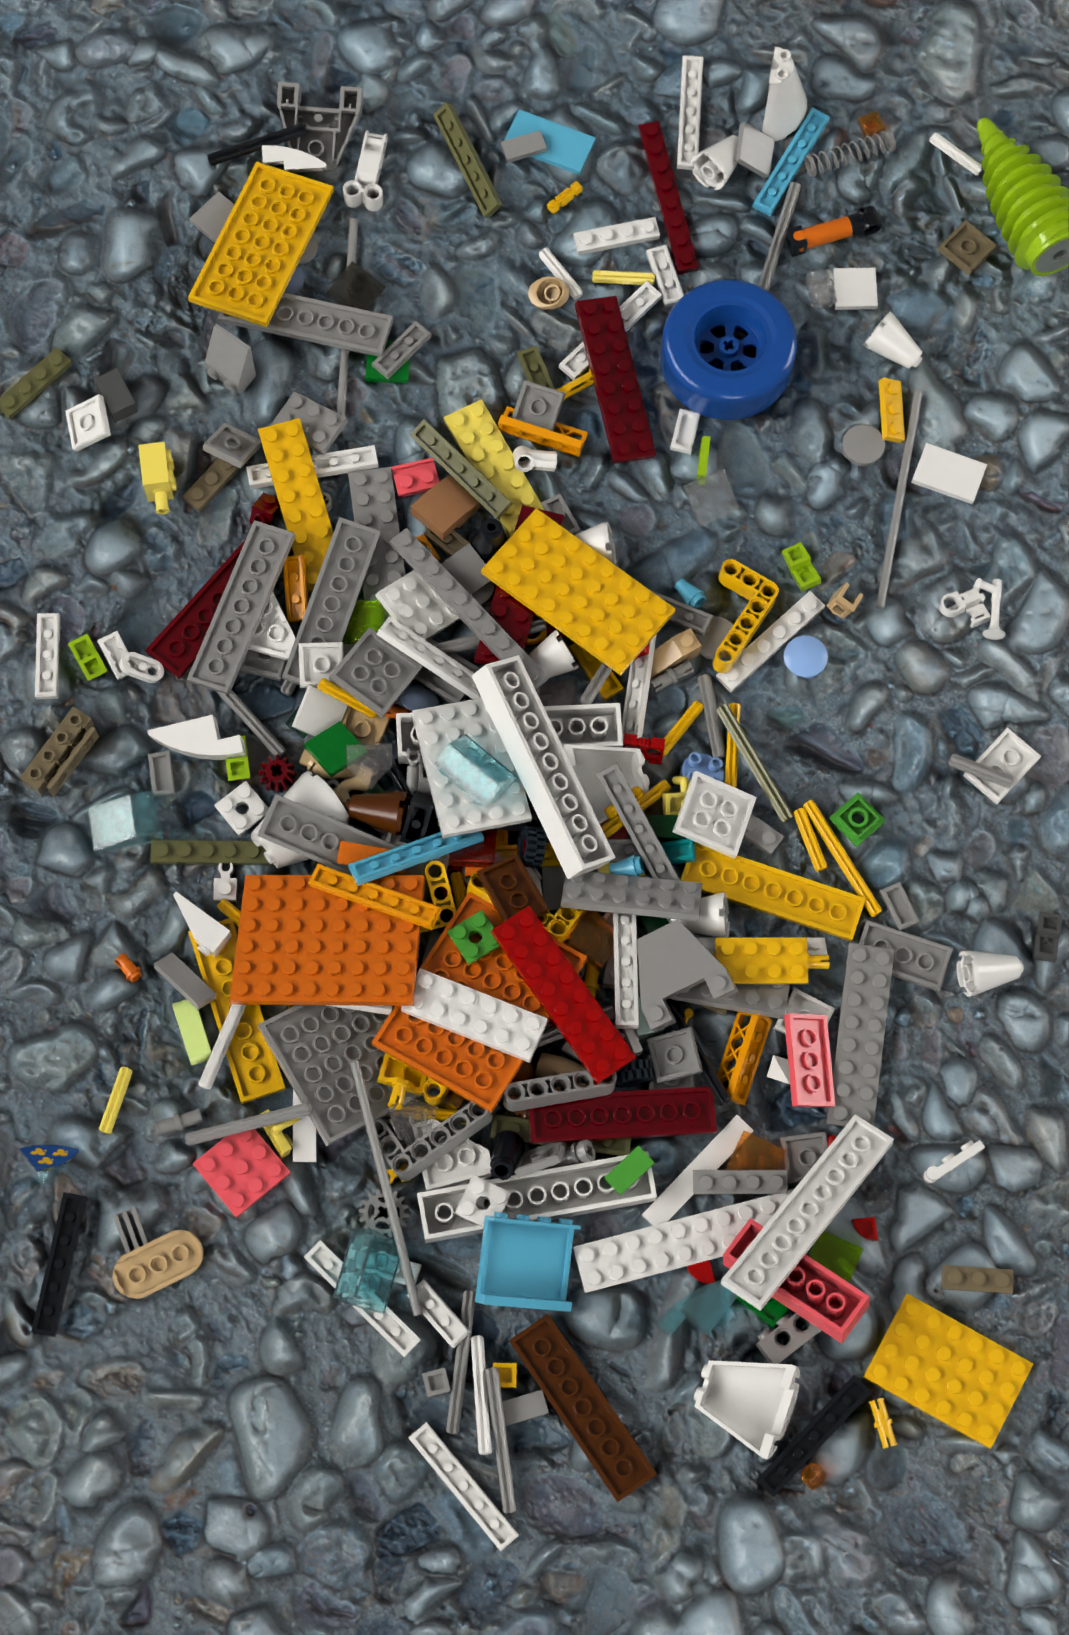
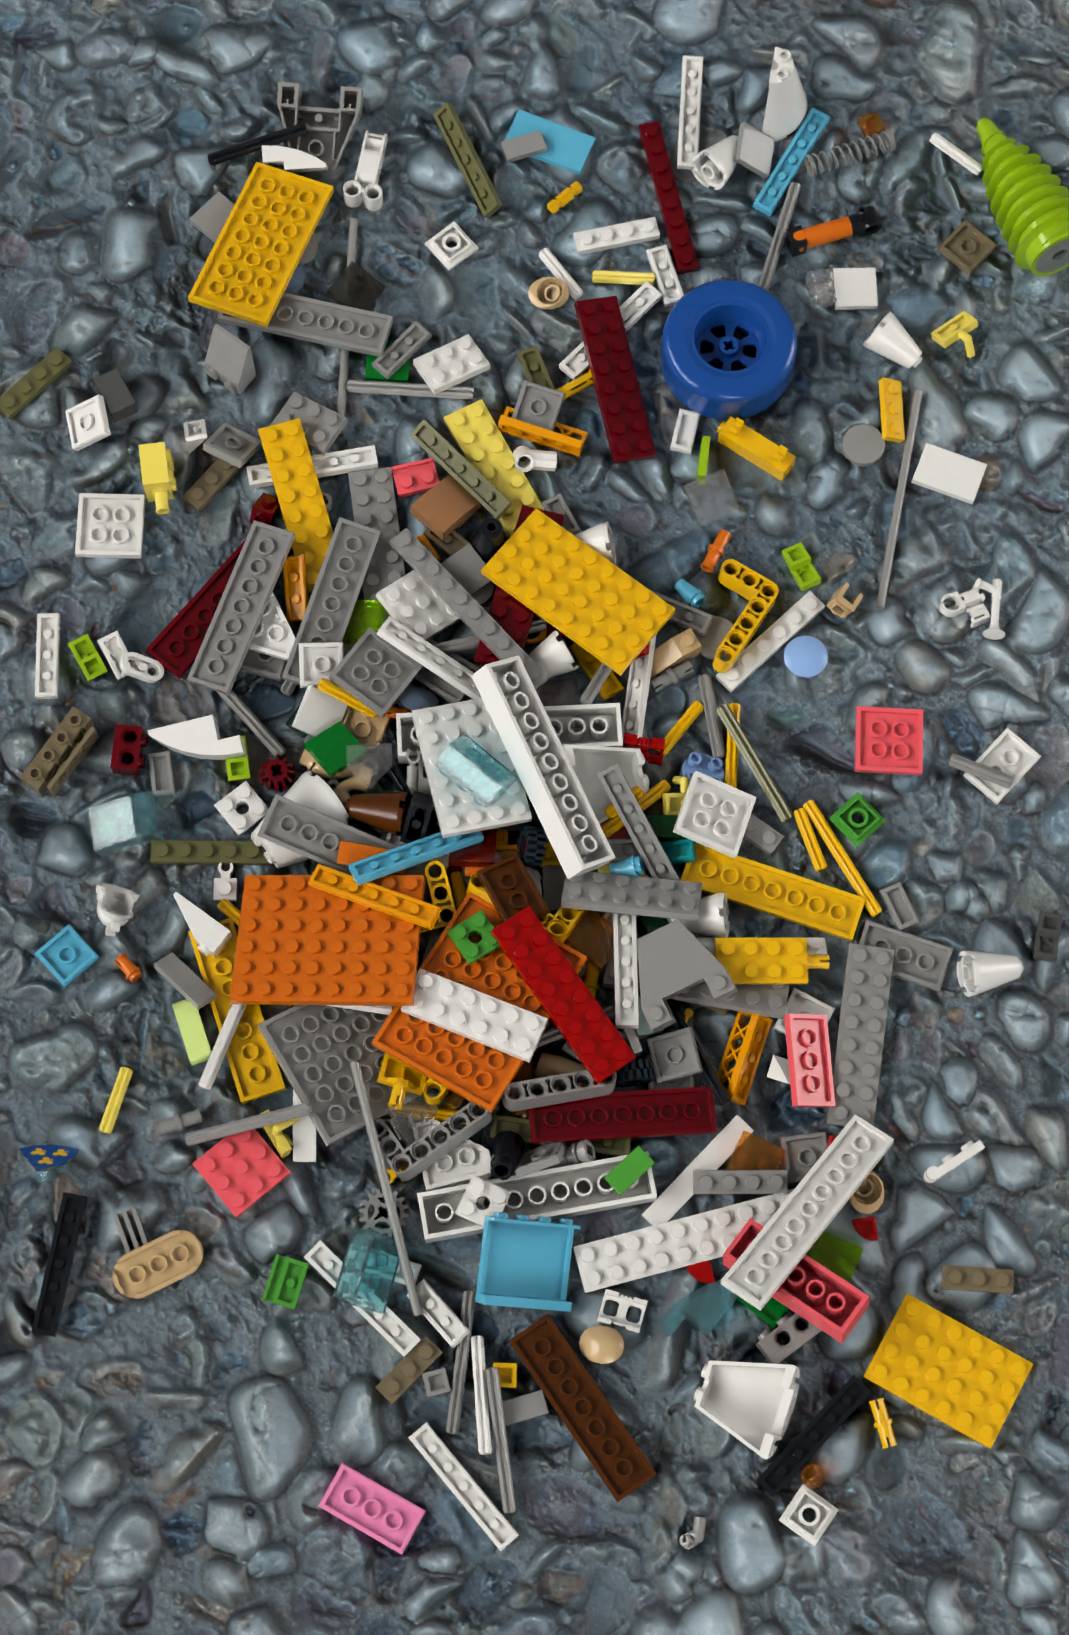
(67, 955): none -> medium azure tile
(110, 525): none -> white plate
(114, 906): none -> white helmet
(123, 750): none -> dark red brick
(195, 433): none -> white slope
(285, 1282): none -> bright green plate
(372, 1508): none -> bright pink tile
(407, 389): none -> light grey axle
(409, 1370): none -> dark tan plate
(451, 256): none -> white piece
(451, 364): none -> white plate
(601, 1344): none -> tan hat
(624, 1304): none -> white piece
(694, 1536): none -> light grey arm
(716, 551): none -> orange pin
(755, 448): none -> yellow brick
(794, 1520): none -> white piece
(868, 1195): none -> tan hat
(888, 740): none -> coral plate
(957, 329): none -> light yellow plate

